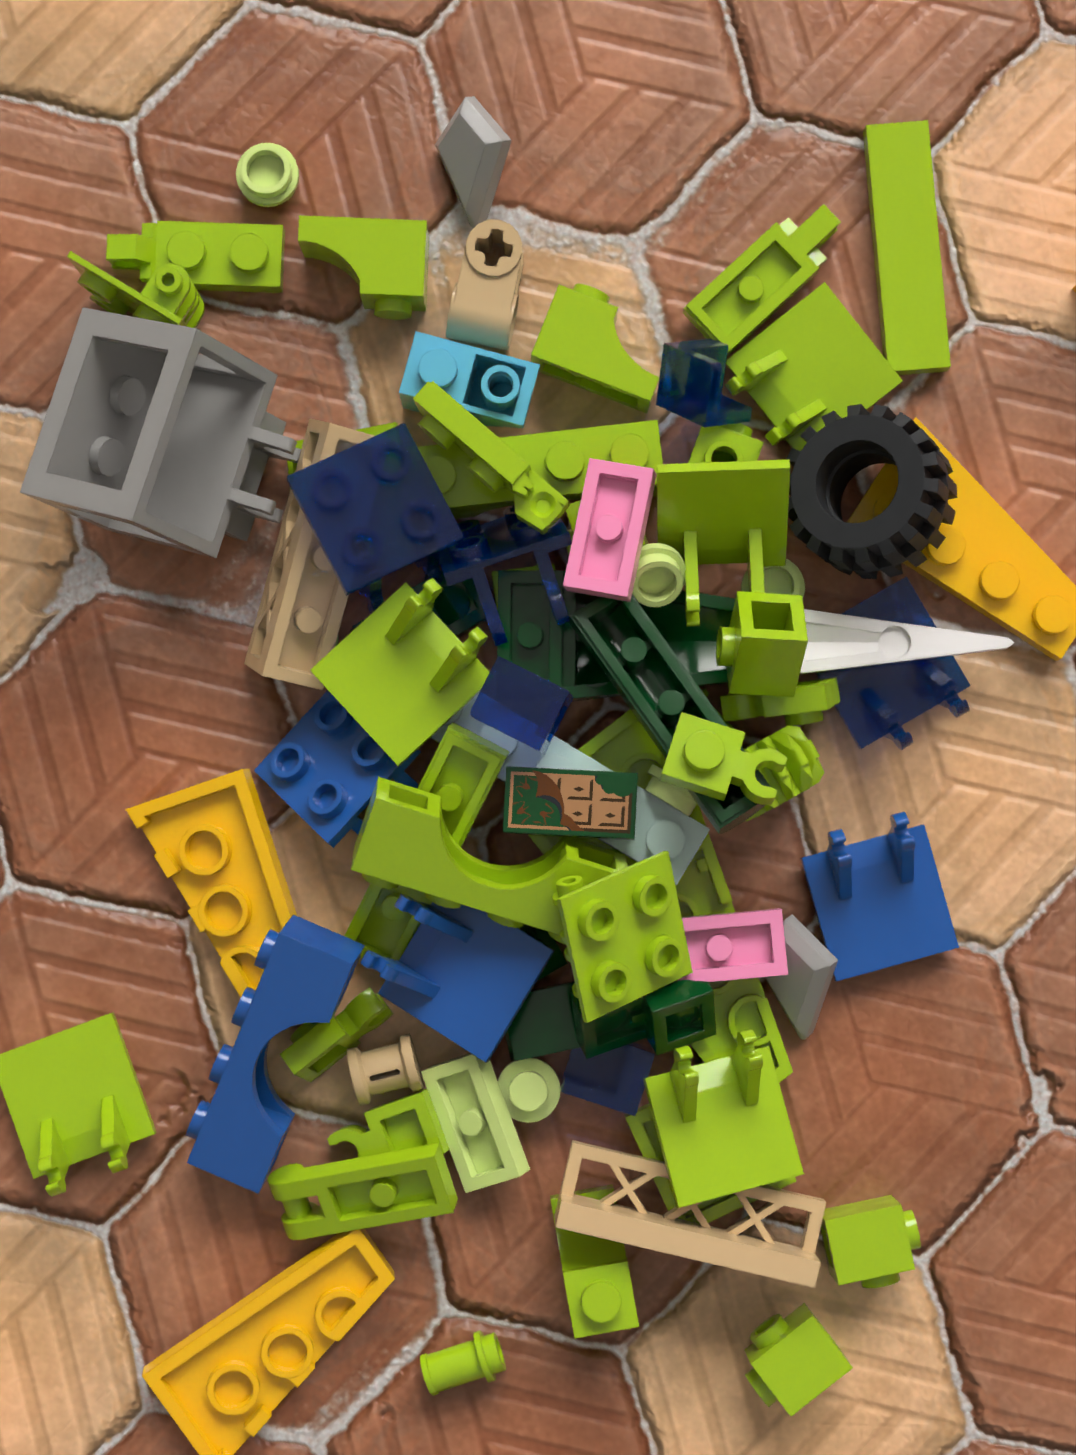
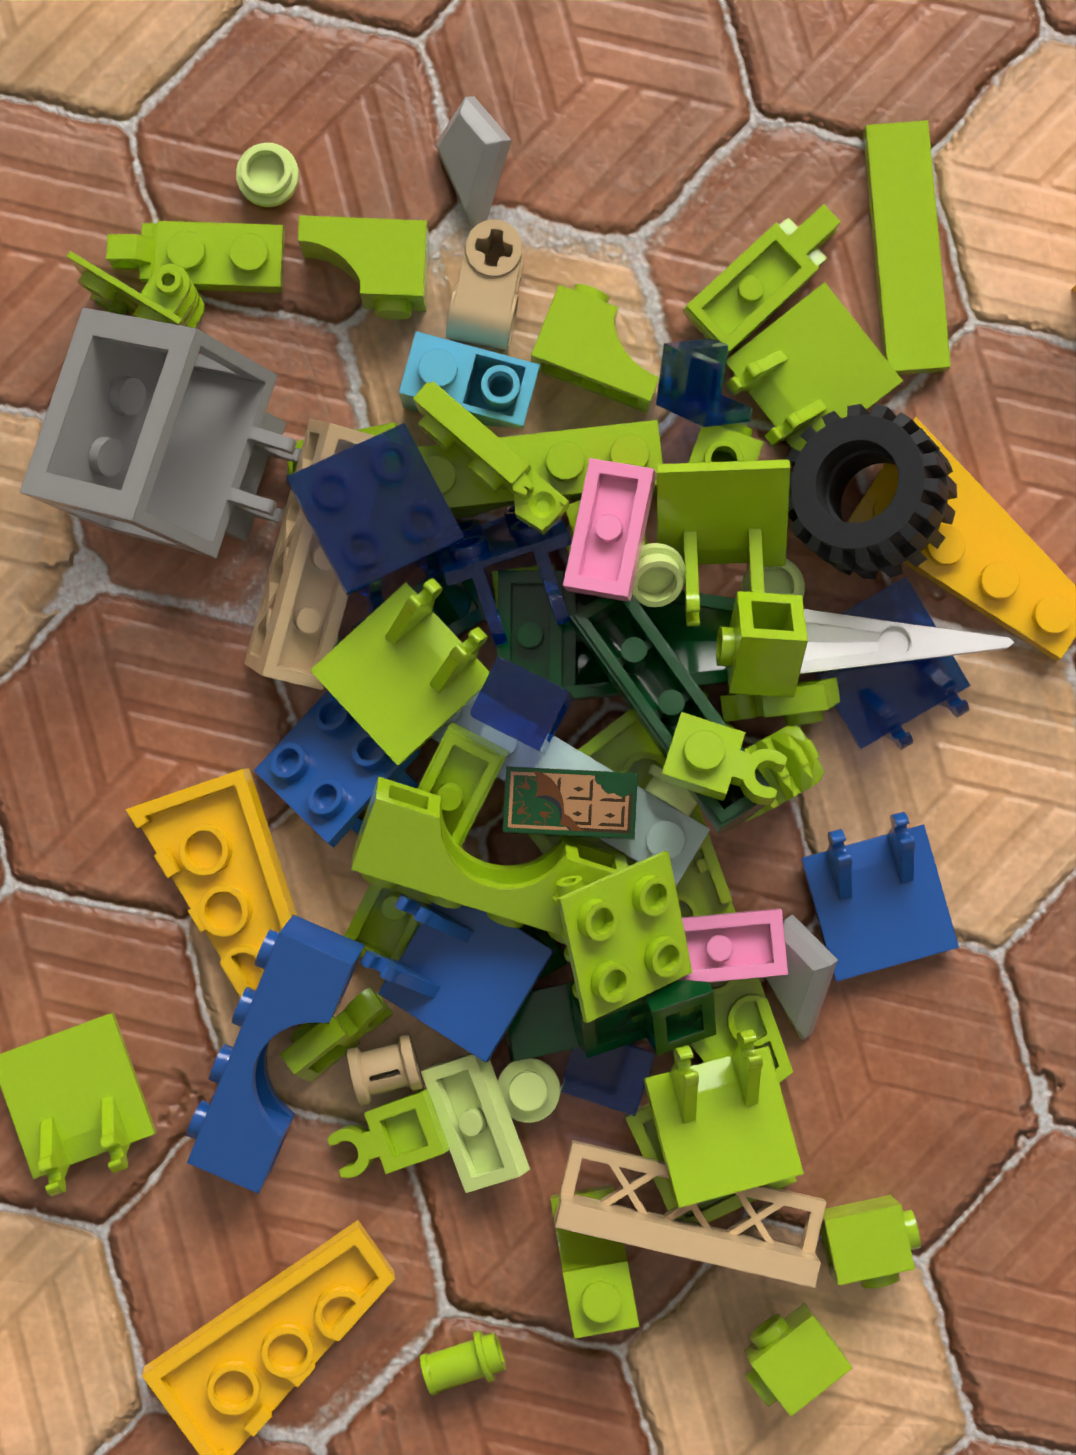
(363, 1191): lime plate -> none

